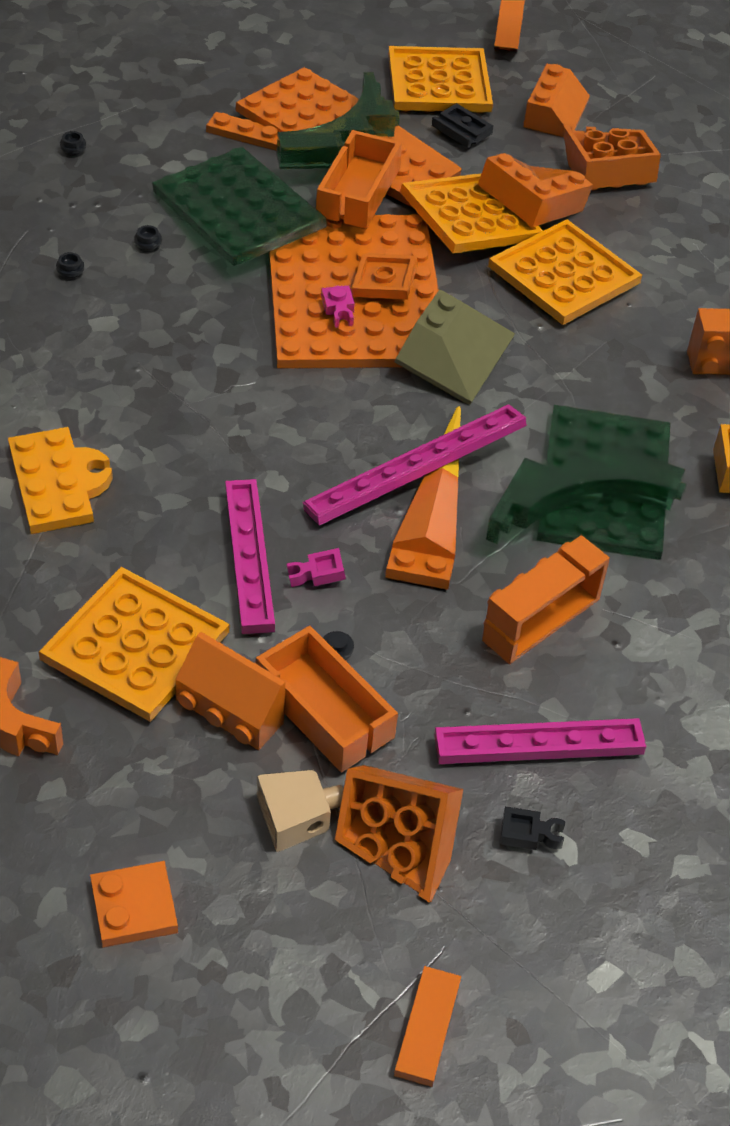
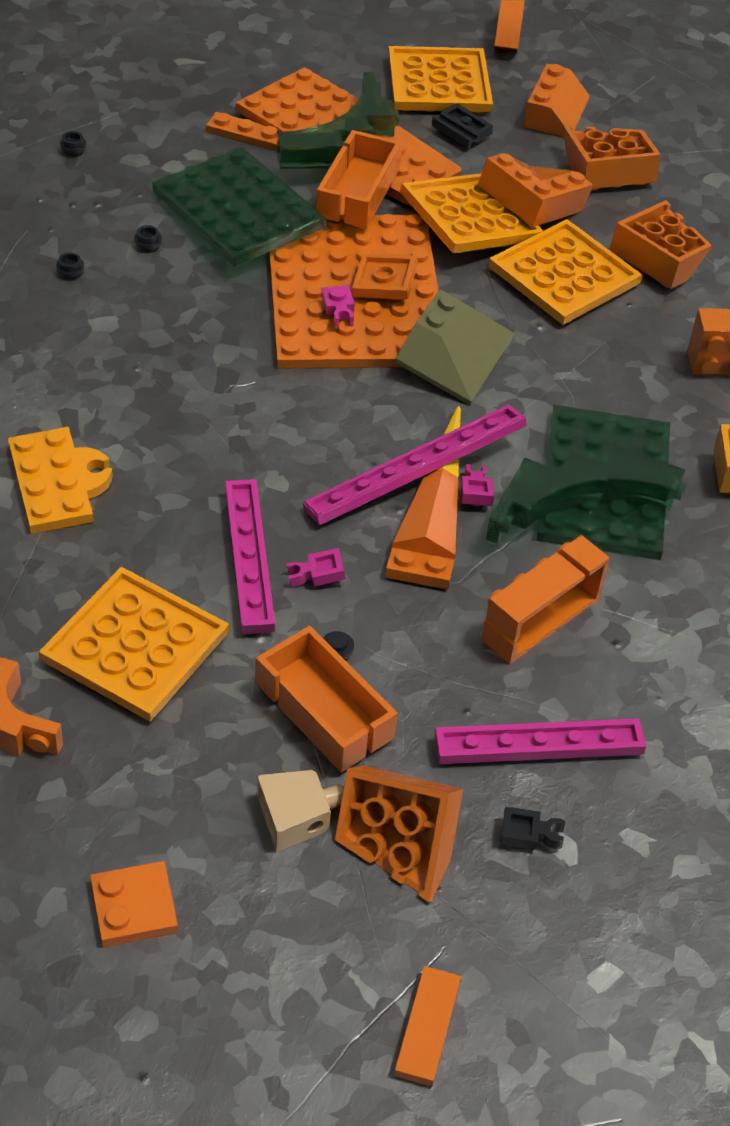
(231, 691): orange slope -> none
(476, 488): none -> dark pink plate
(660, 244): none -> orange wedge

